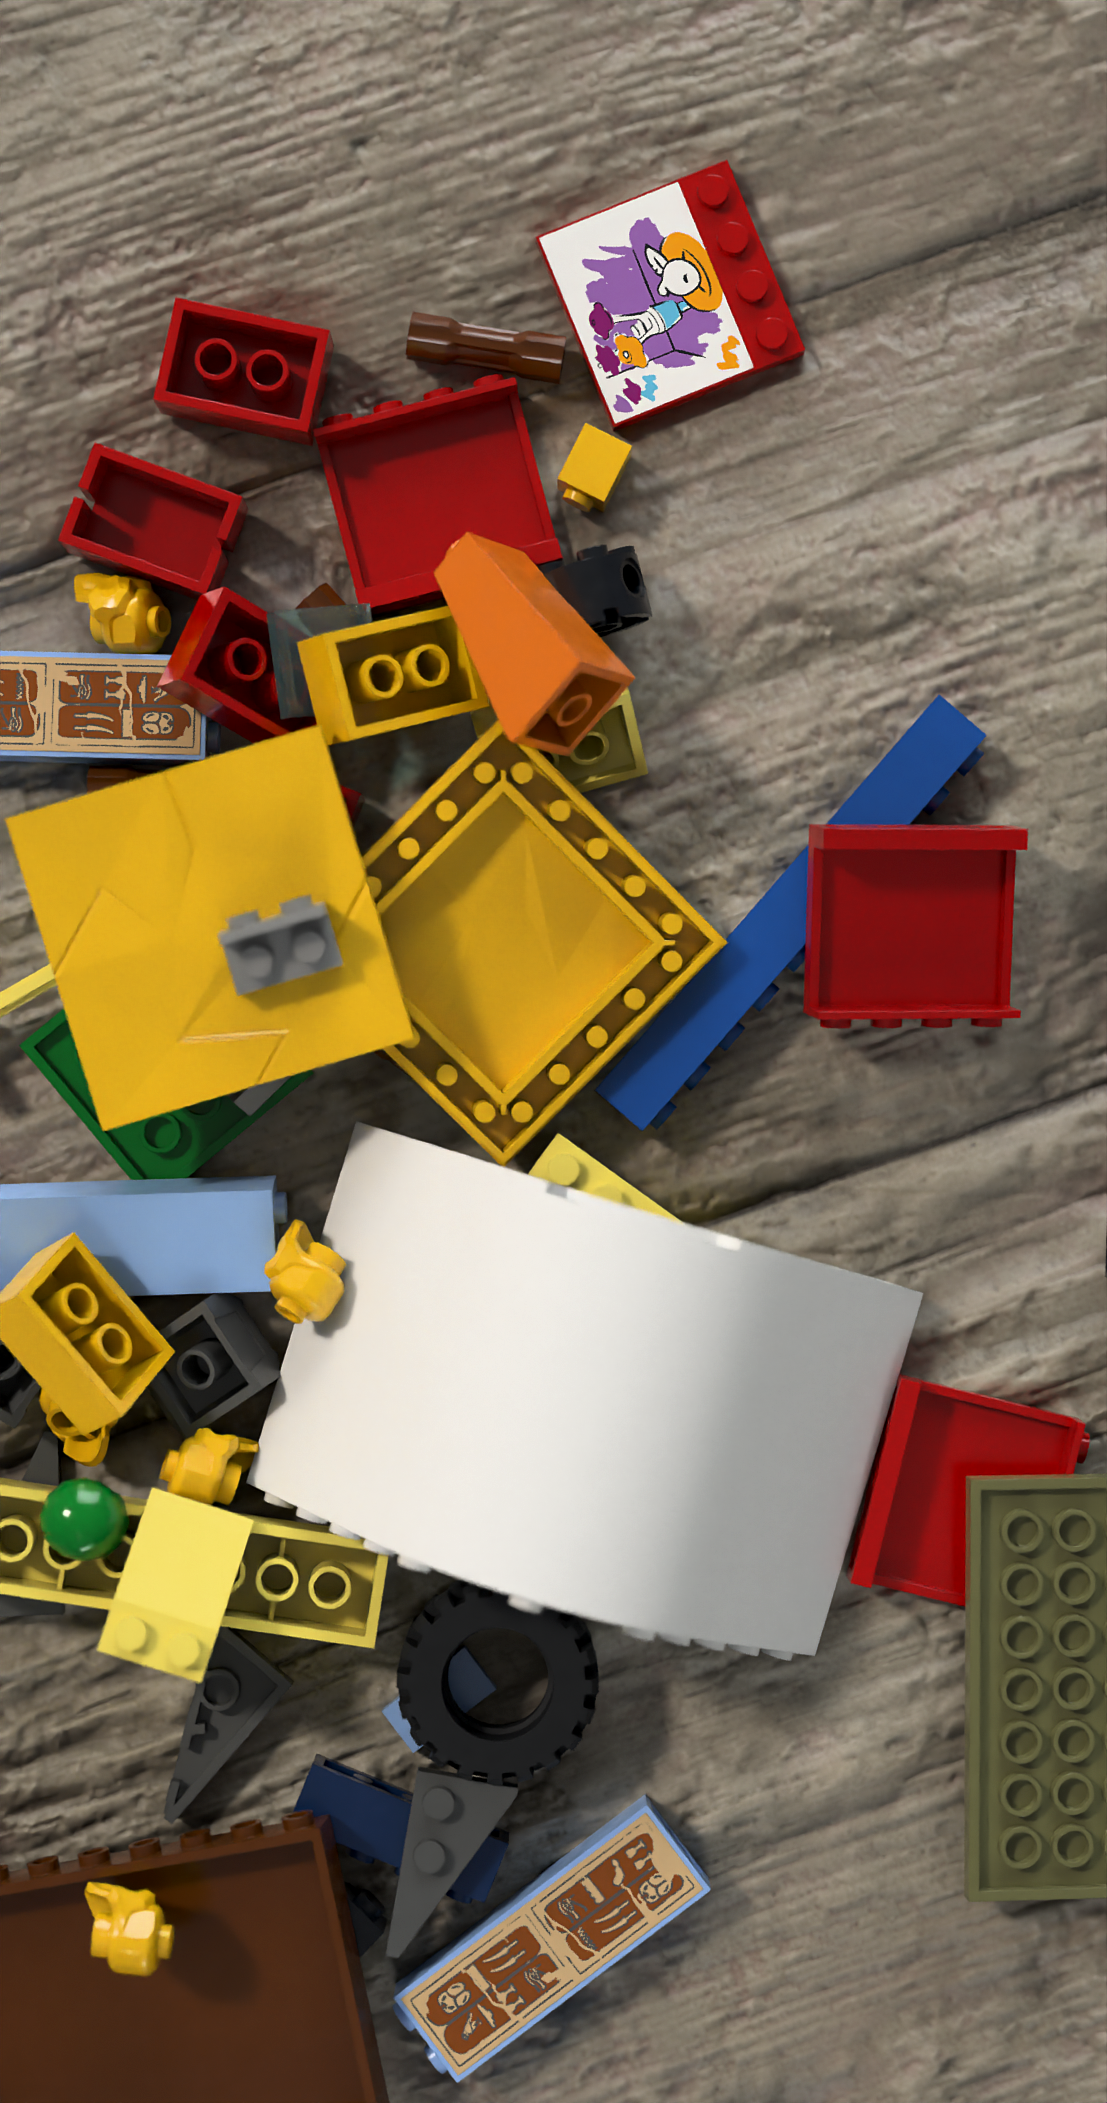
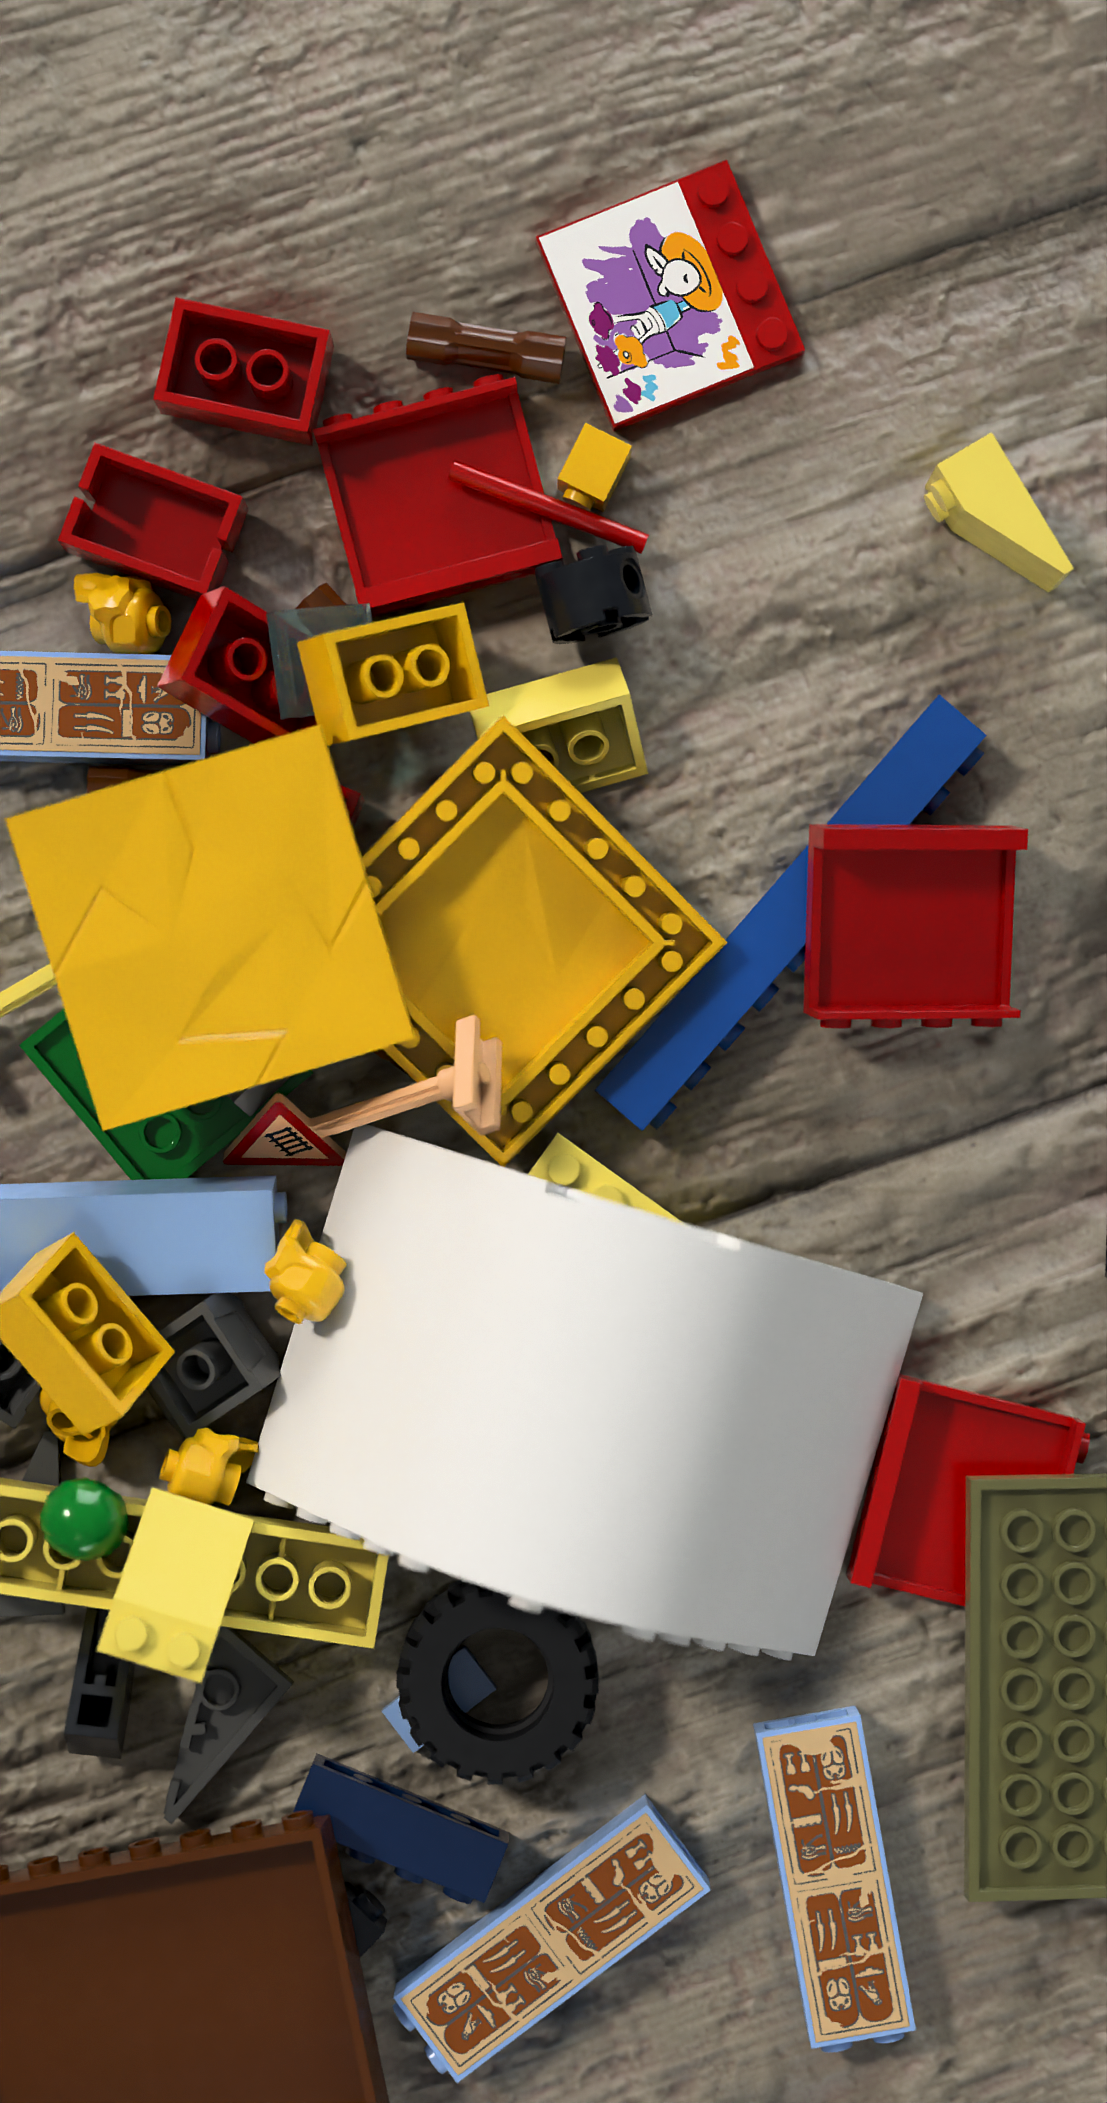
(98, 1695): none -> black slope
(128, 1929): yellow head -> none
(280, 945): light grey bracket -> none
(288, 1137): none -> light nougat piece
(443, 1833): dark grey wing -> none
(529, 645): orange slope -> none
(547, 506): none -> red bar
(834, 1878): none -> brick
(993, 511): none -> light yellow slope

